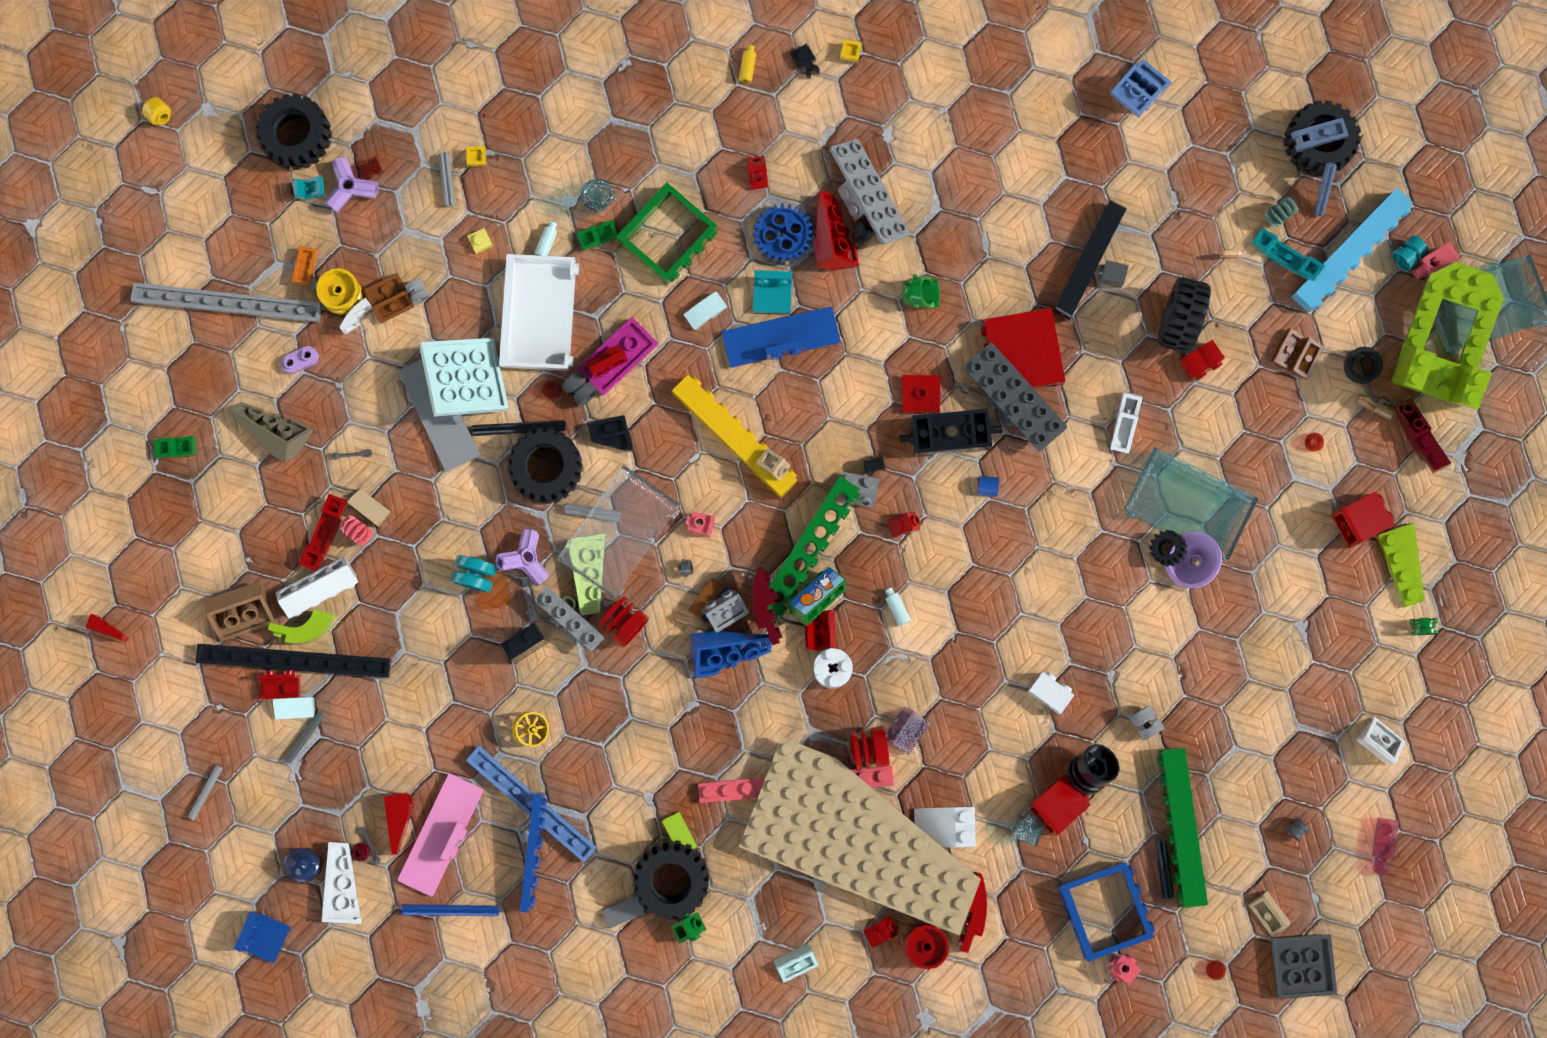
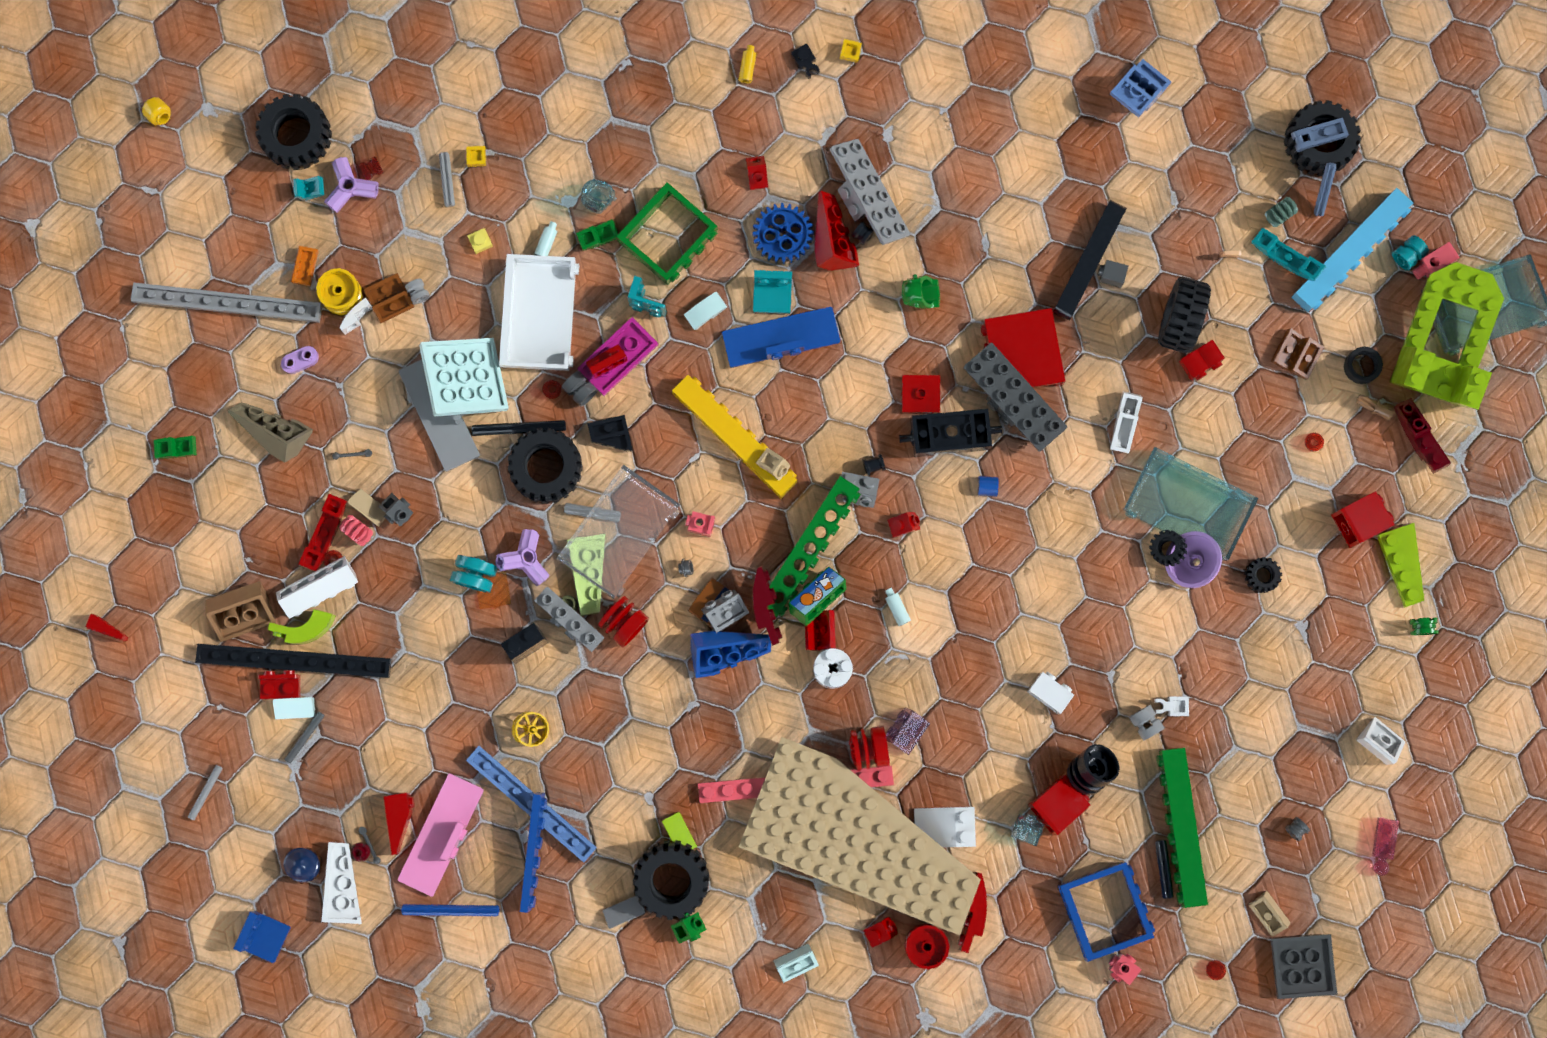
(332, 553): none -> clear red plate
(396, 509): none -> dark grey brick
(639, 303): none -> teal bracket
(1175, 706): none -> white plate
(1268, 564): none -> black tyre

